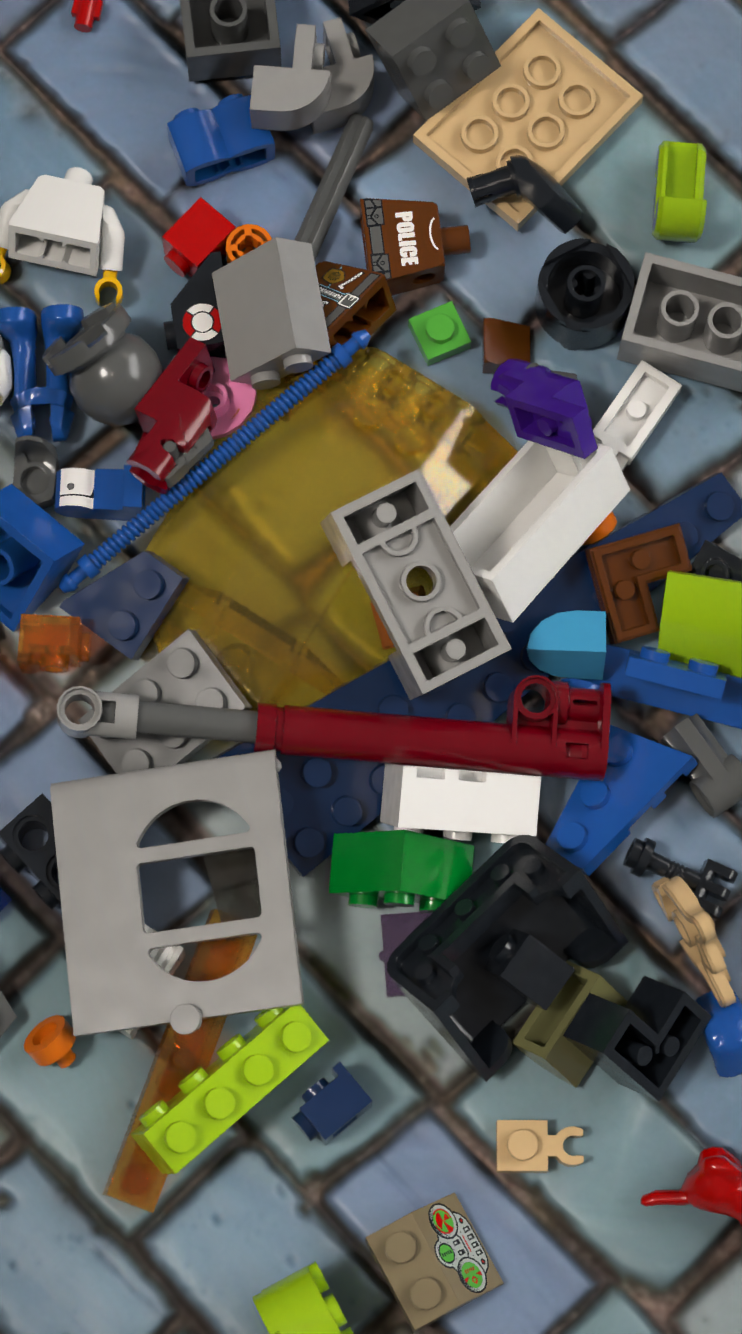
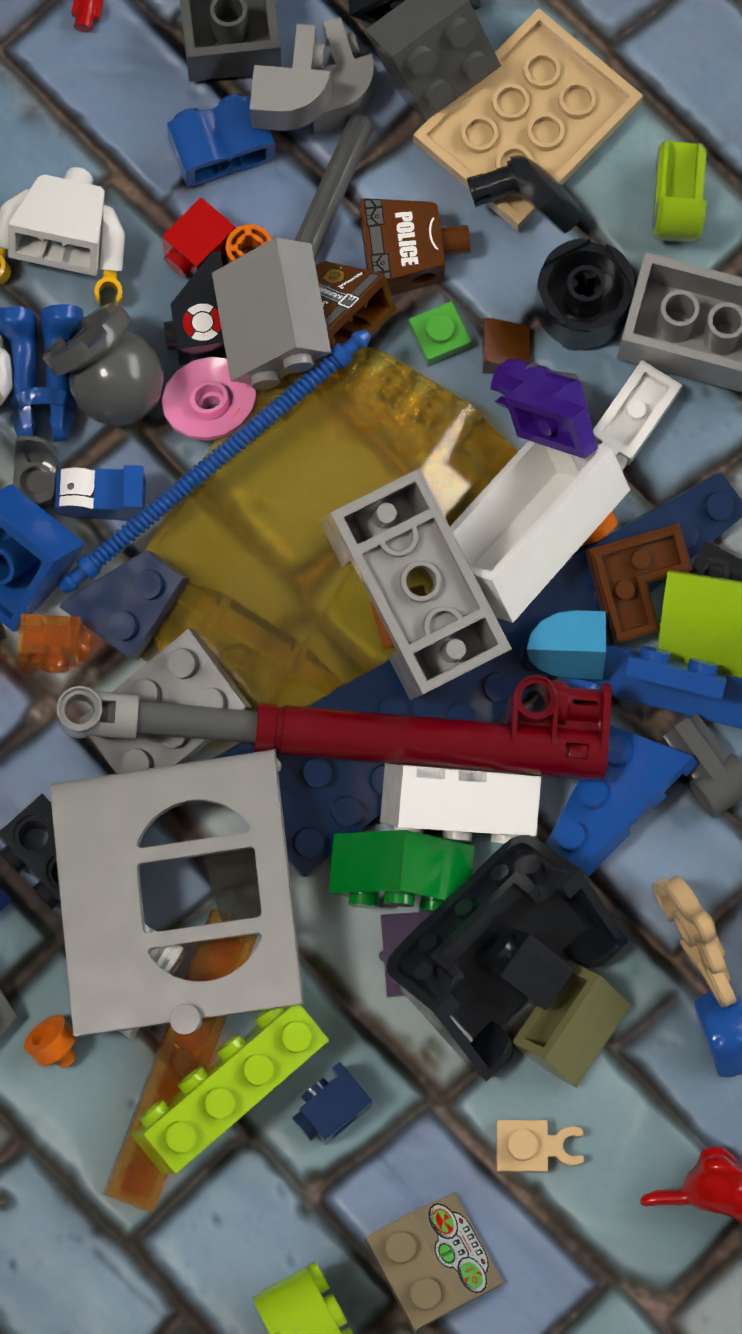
(175, 420): dark red plate -> none
(642, 857): black hinge -> none
(644, 1040): black brick -> none

